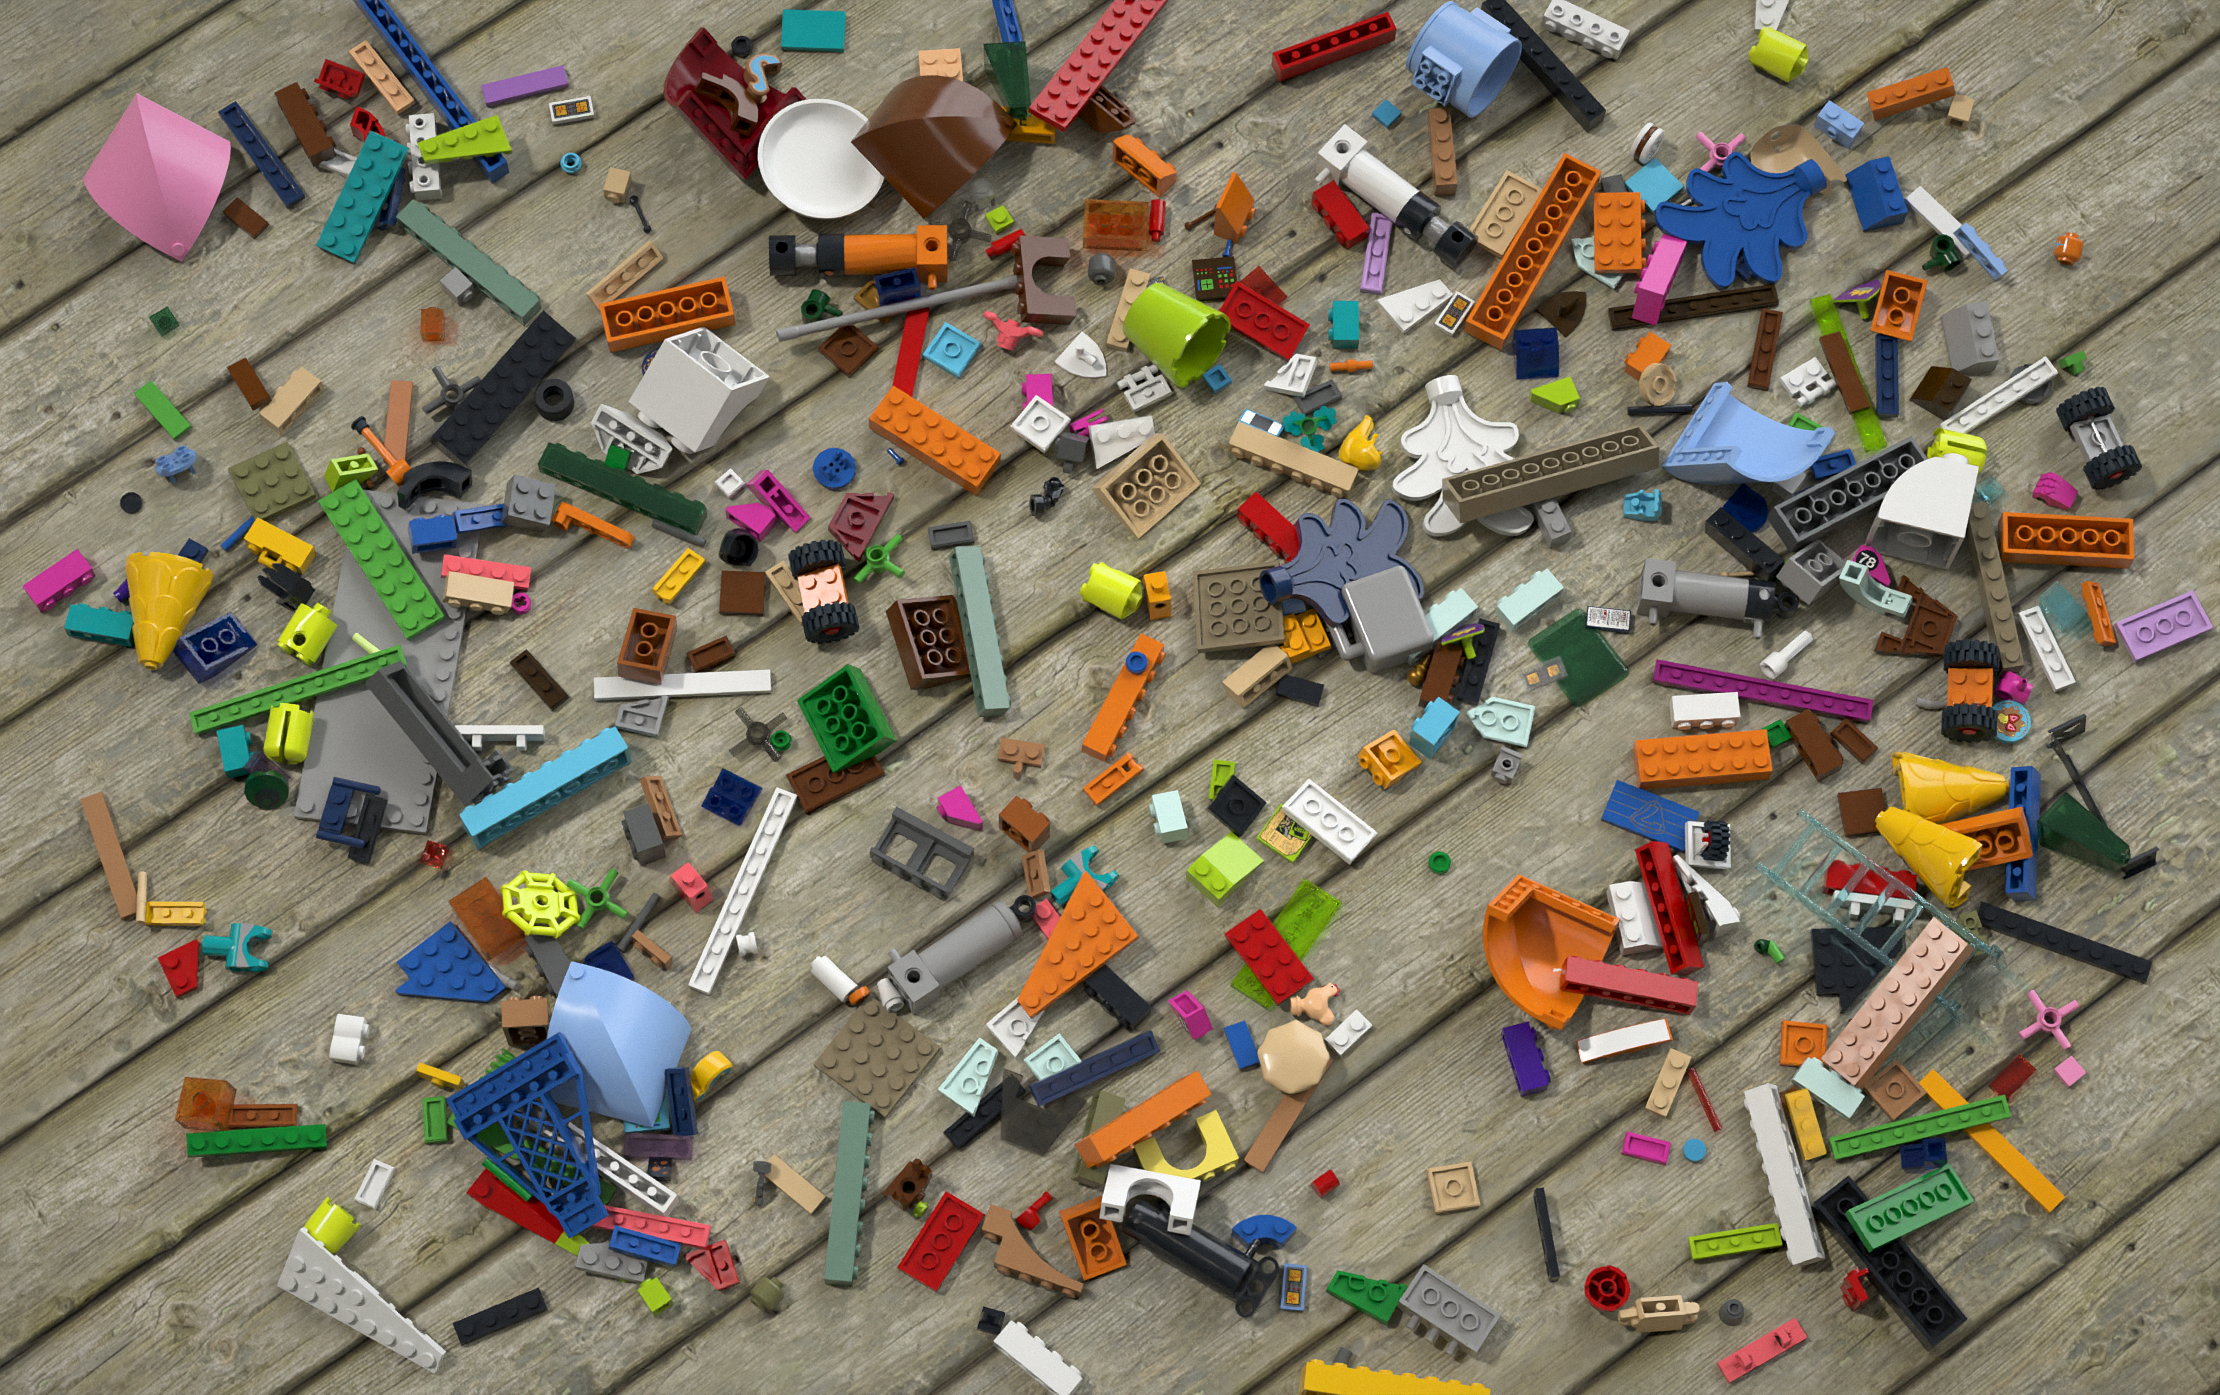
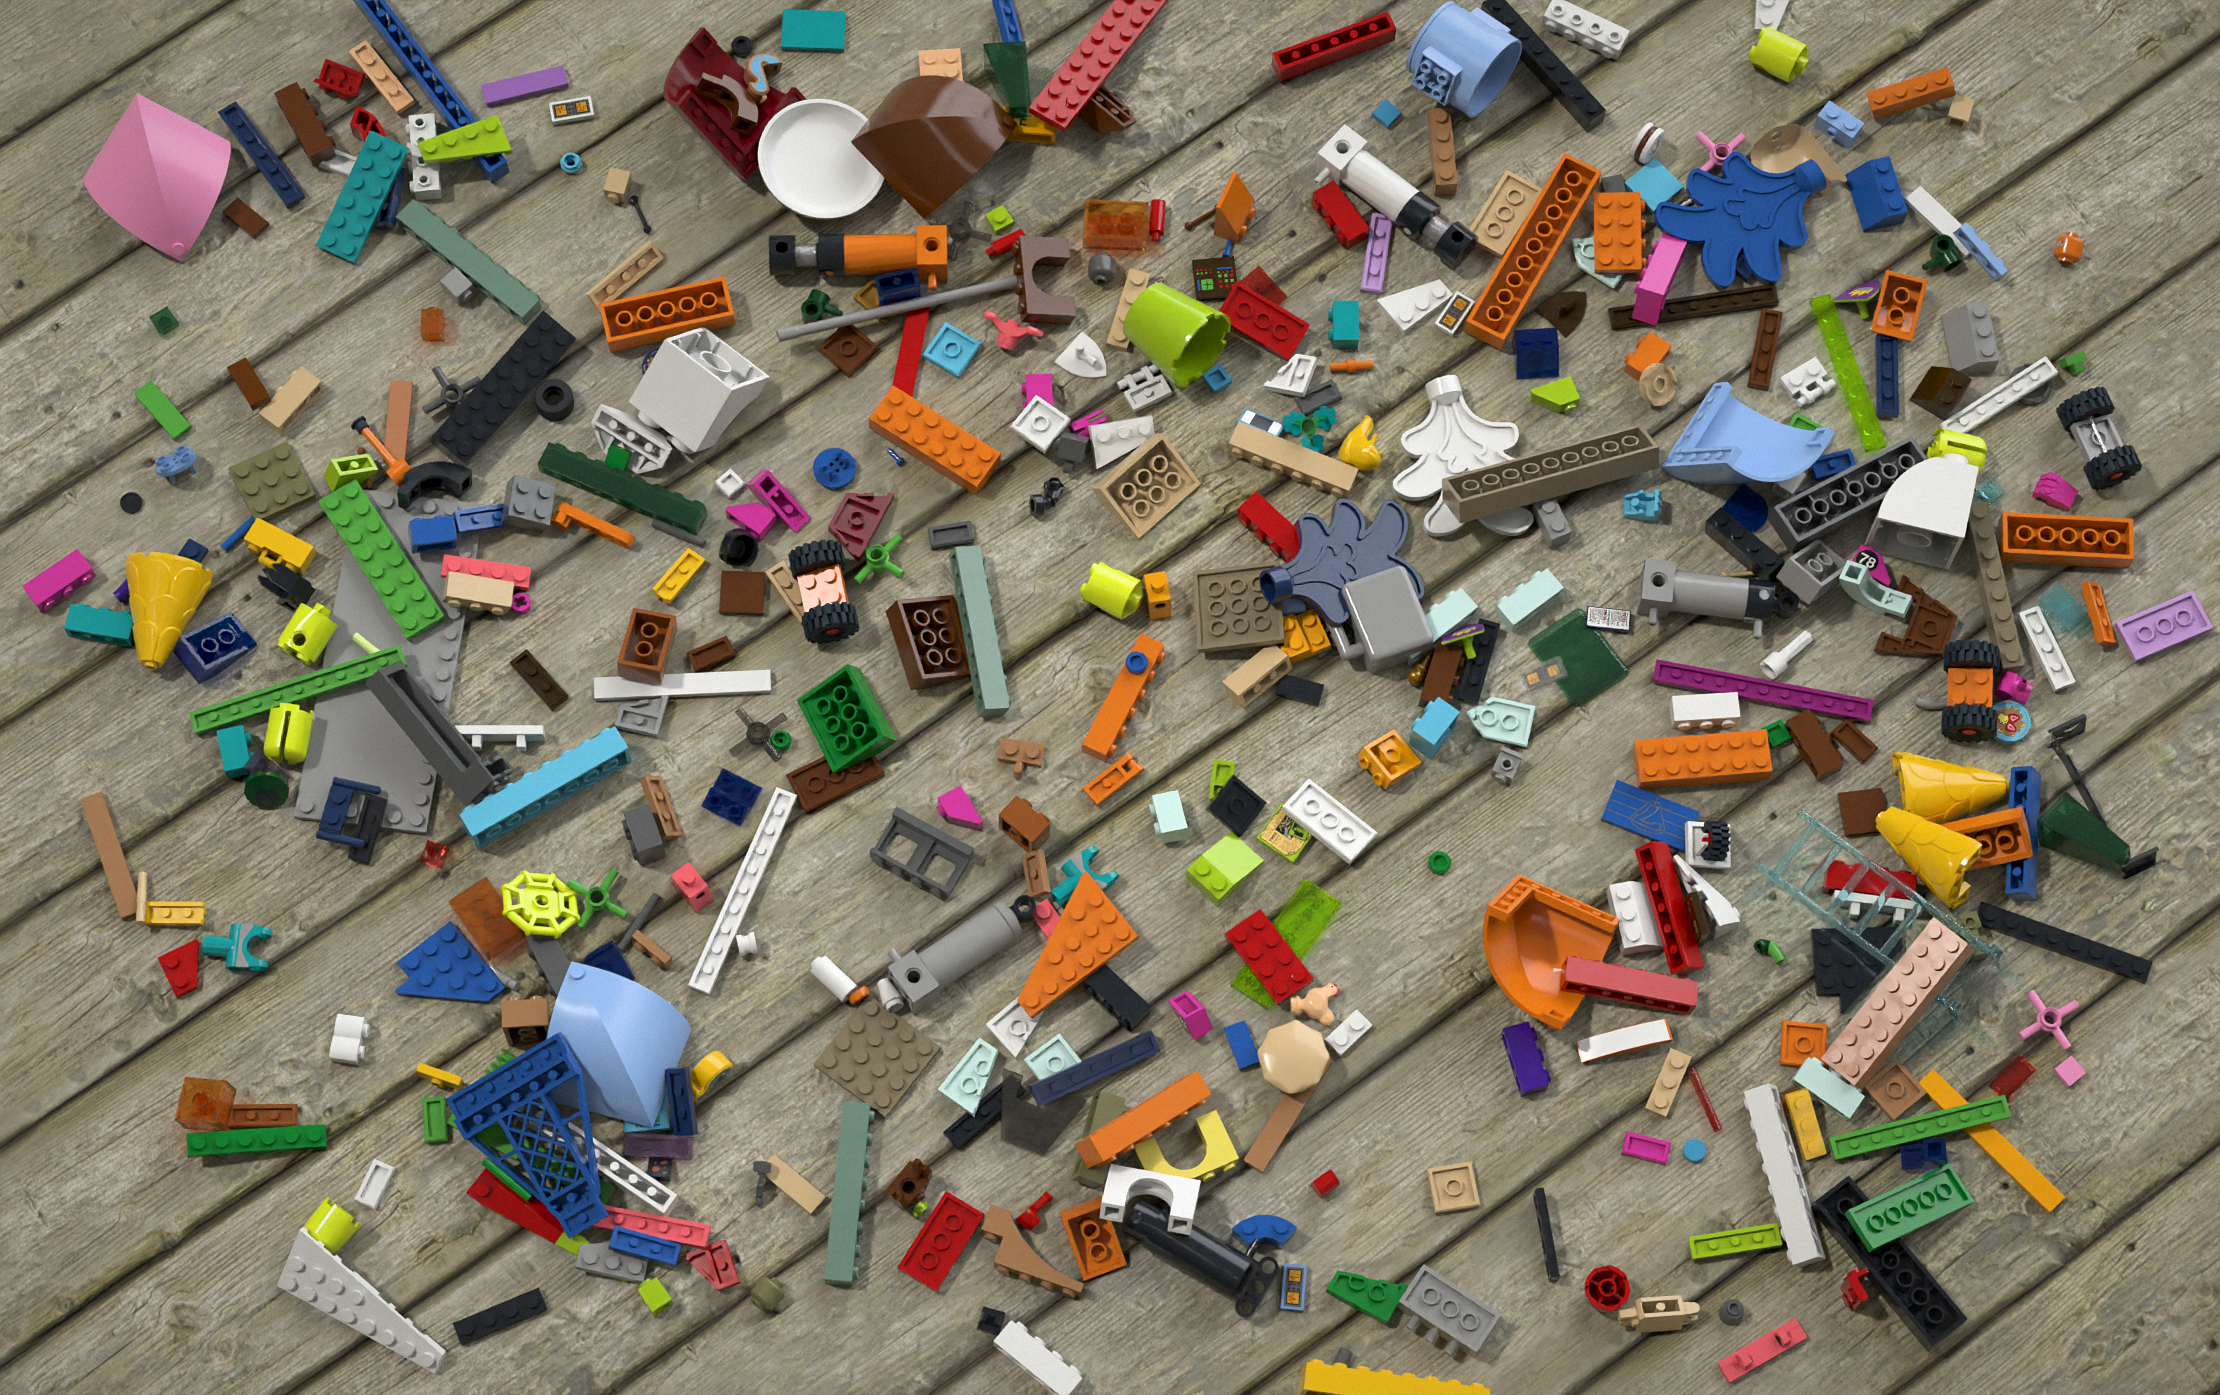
(1143, 164): orange slope -> none
(1643, 410): black bar -> none
(1844, 372): reddish brown tile -> none

